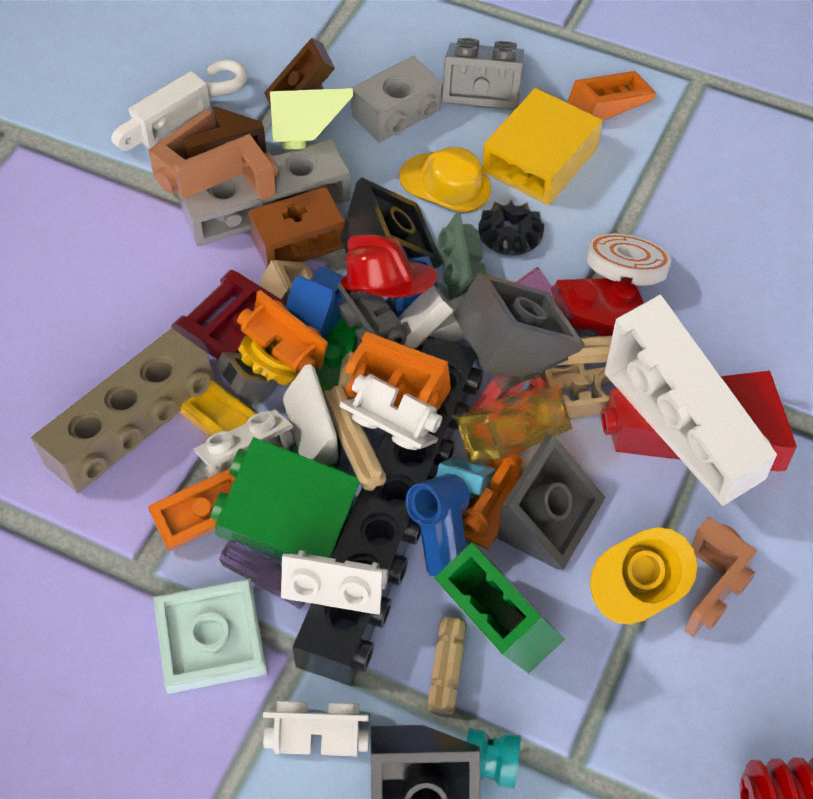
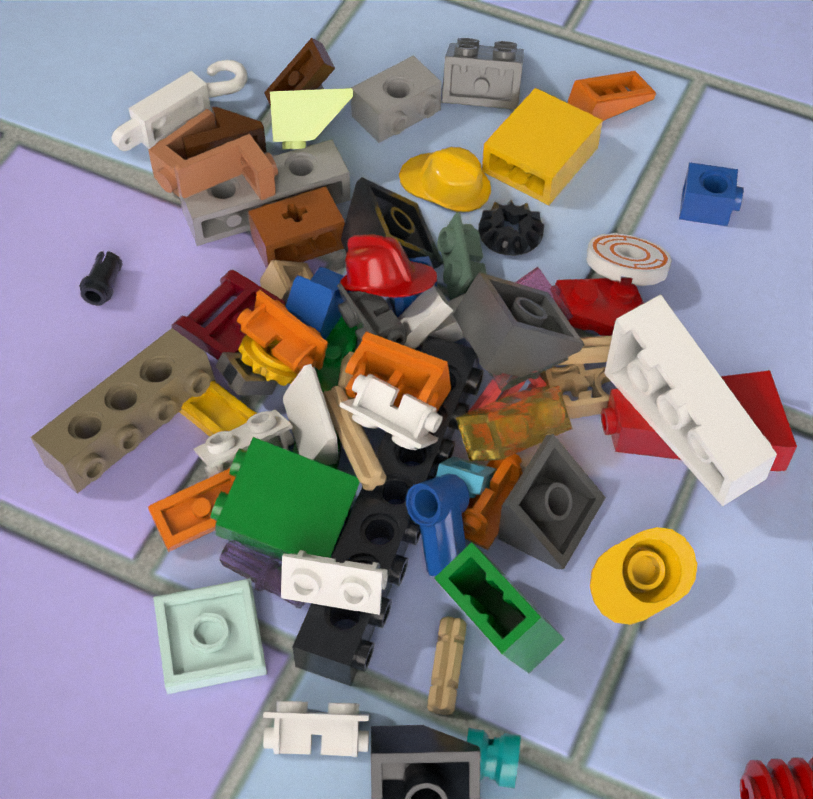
(97, 286): none -> black pin
(710, 194): none -> blue brick
(728, 555): nougat bracket -> none

